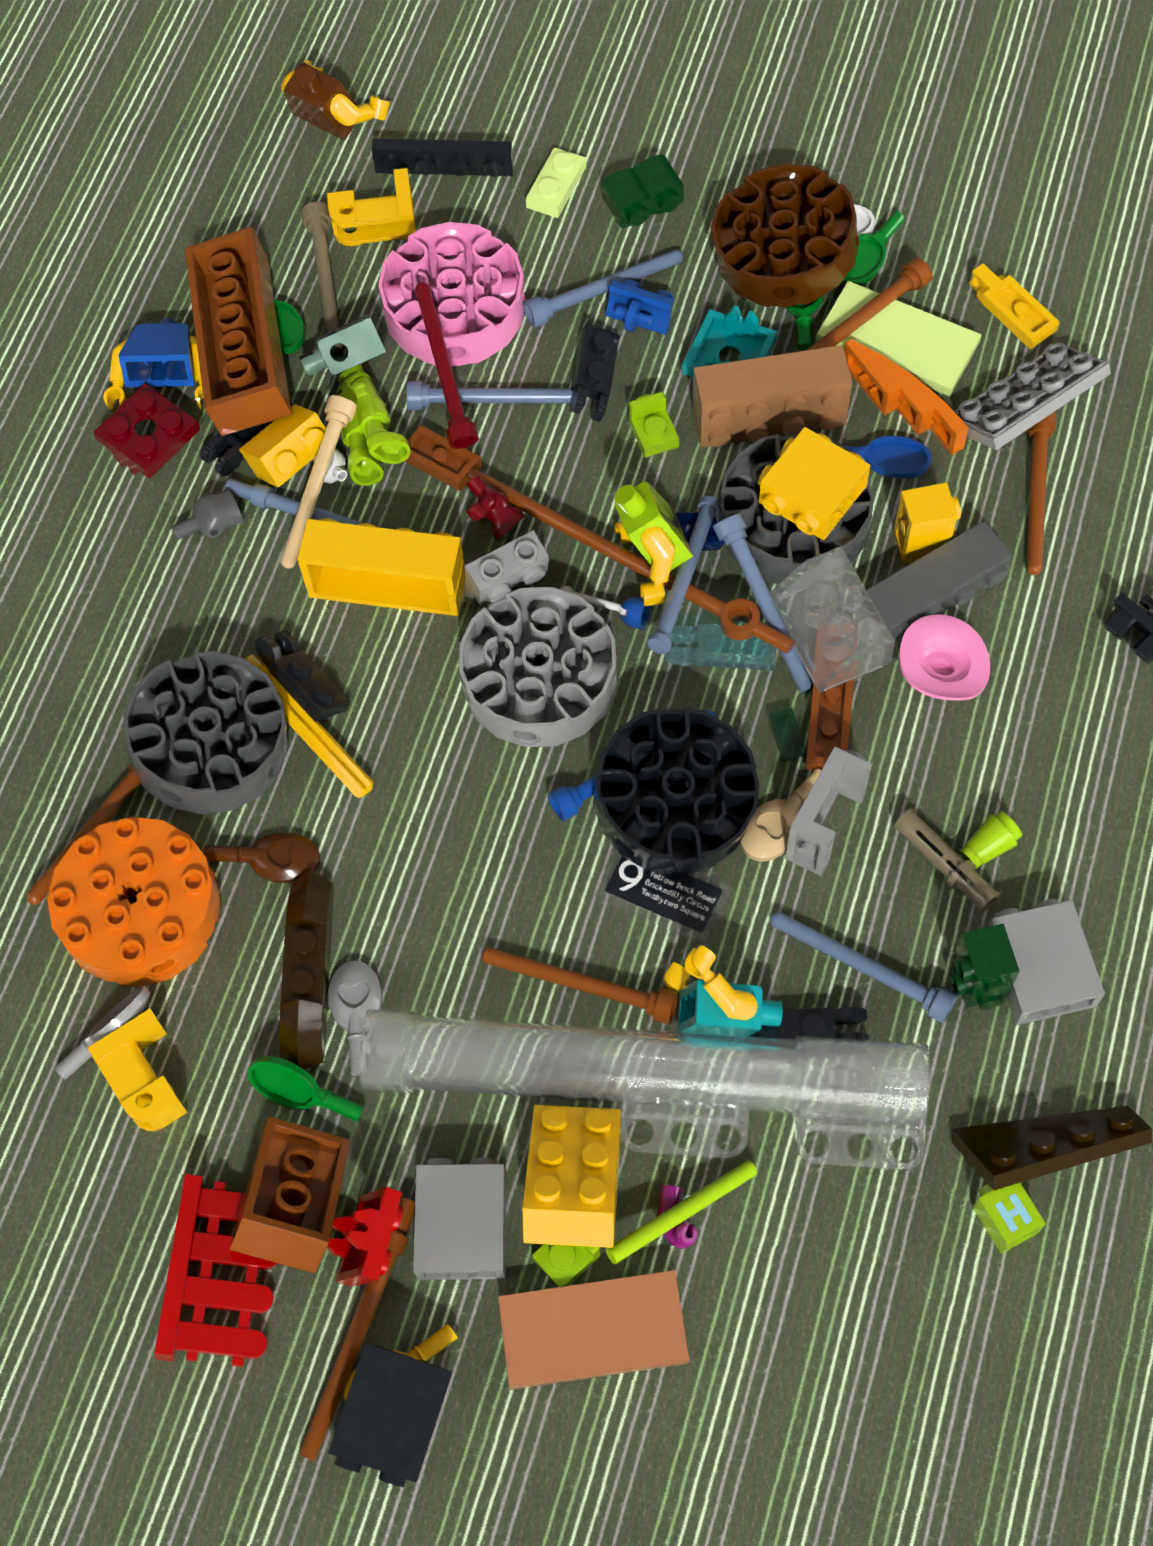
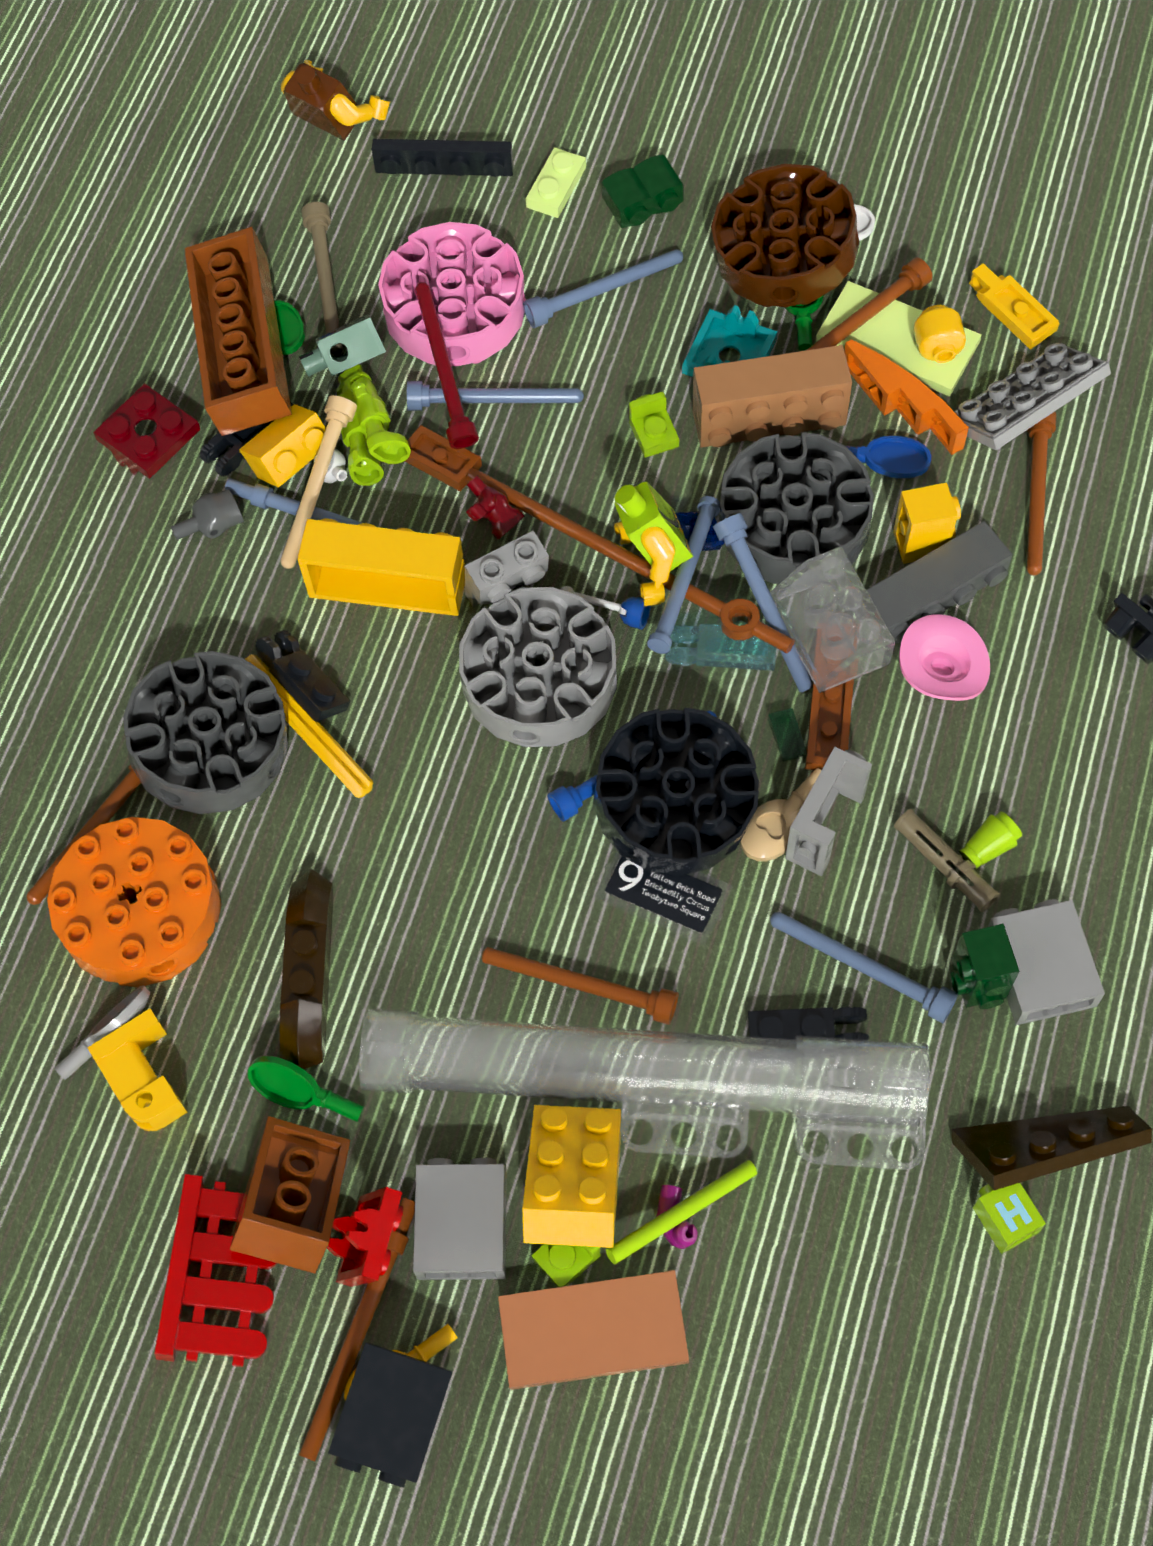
(155, 356): blue torso -> none
(272, 857): reddish brown piece -> none
(350, 994): light grey piece -> none
(375, 217): yellow piece -> none
(594, 370): black hinge -> none
(640, 307): blue hips -> none
(715, 1004): torso -> none
(813, 483): yellow brick -> none
(873, 251): green piece -> none
(939, 332): none -> yellow head

